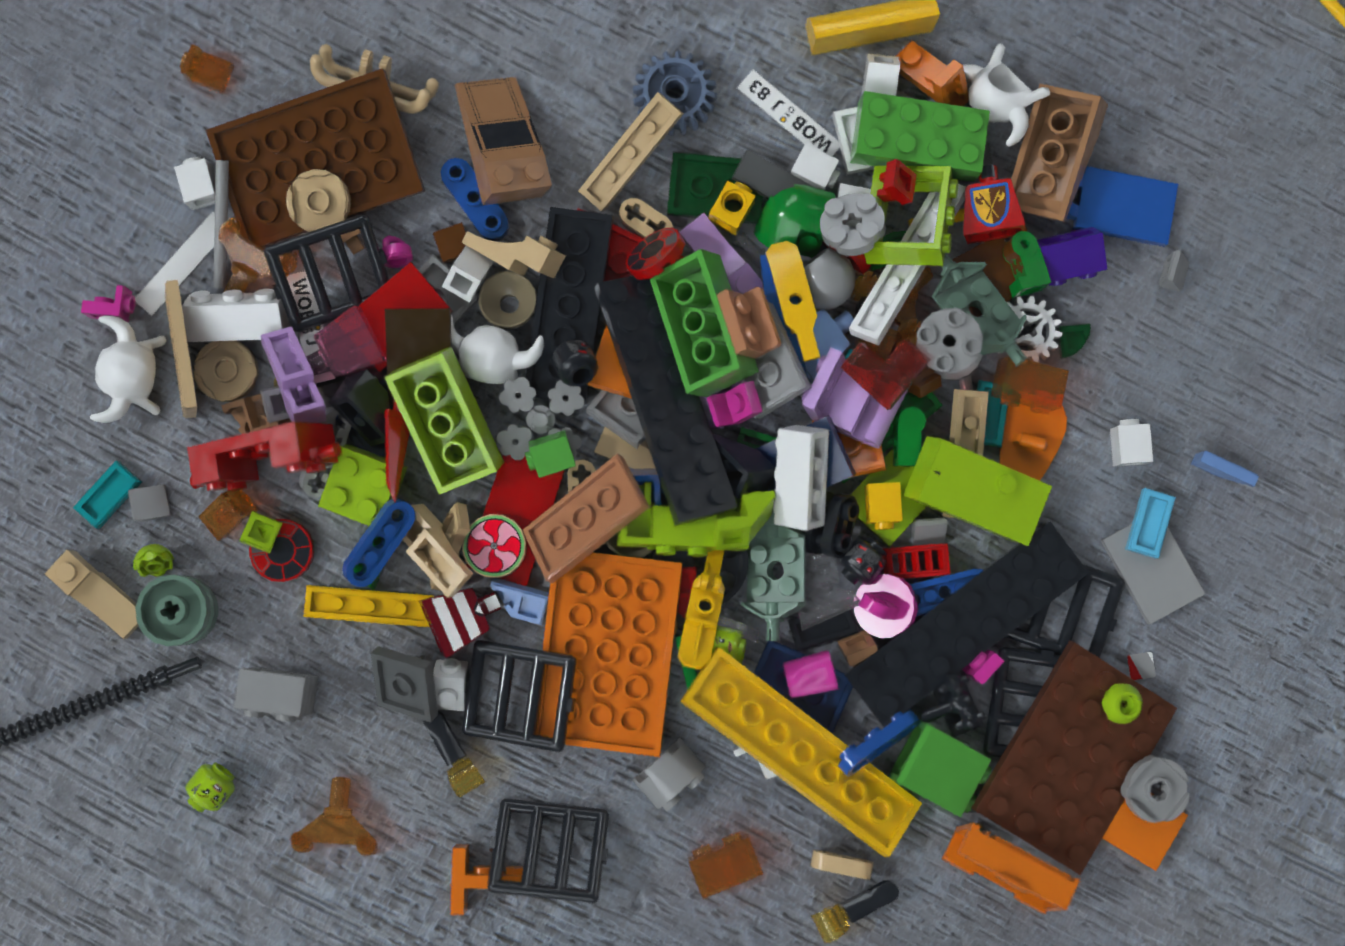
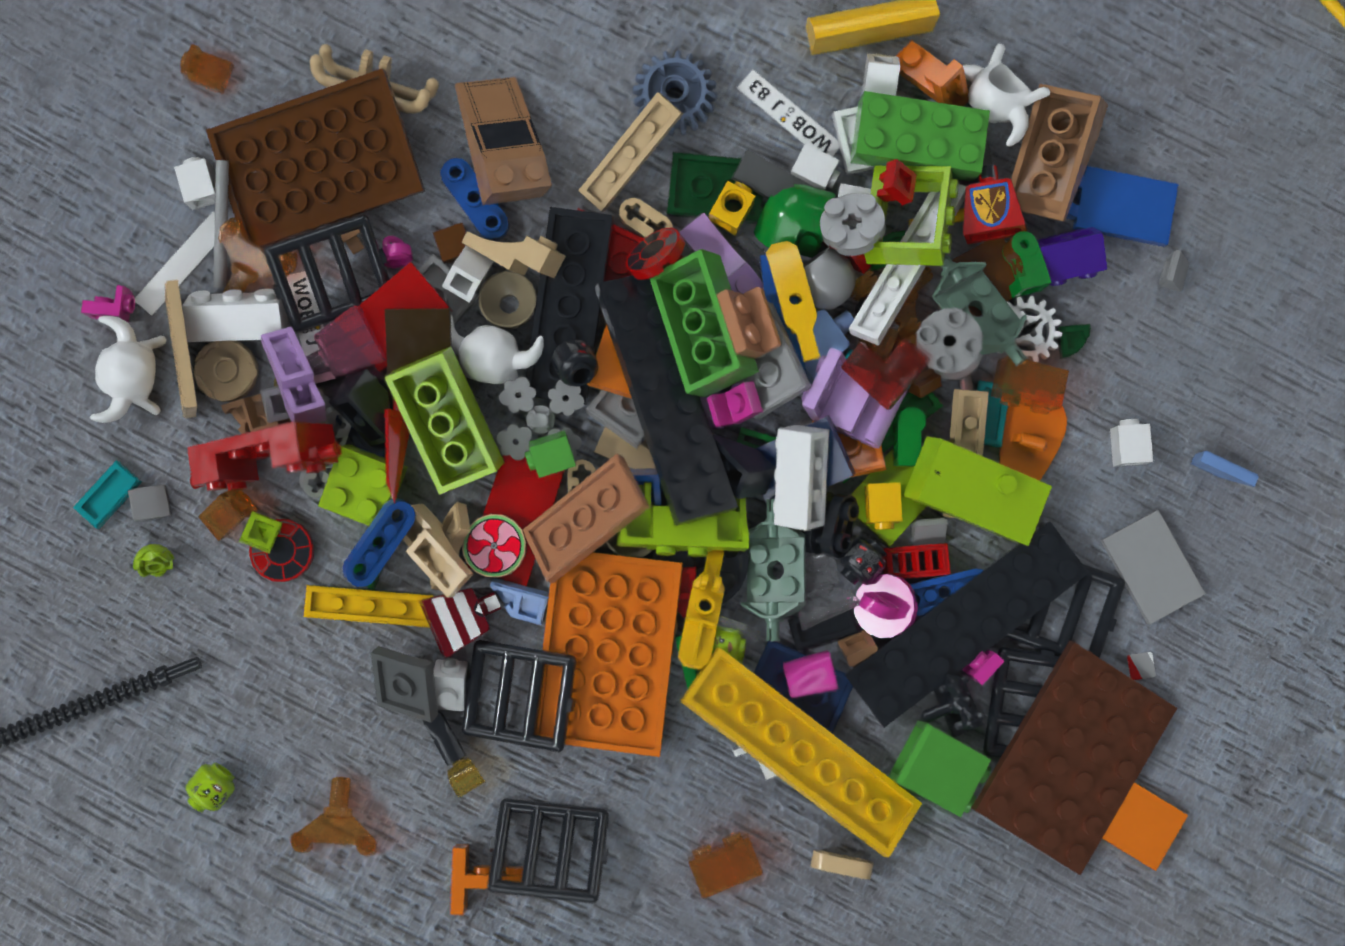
(94, 592): tan slope -> none
(158, 614): sand green wheel -> none
(275, 692): light grey brick -> none
(318, 199): tan tile -> none
(670, 775): light grey cylinder -> none
(753, 514): lime slope -> none
(833, 920): piece -> none
(877, 742): blue plate -> none
(1011, 868): orange piece -> none
(1113, 703): lime plate -> none
(1138, 785): light grey plate -> none
(1150, 523): medium azure tile -> none

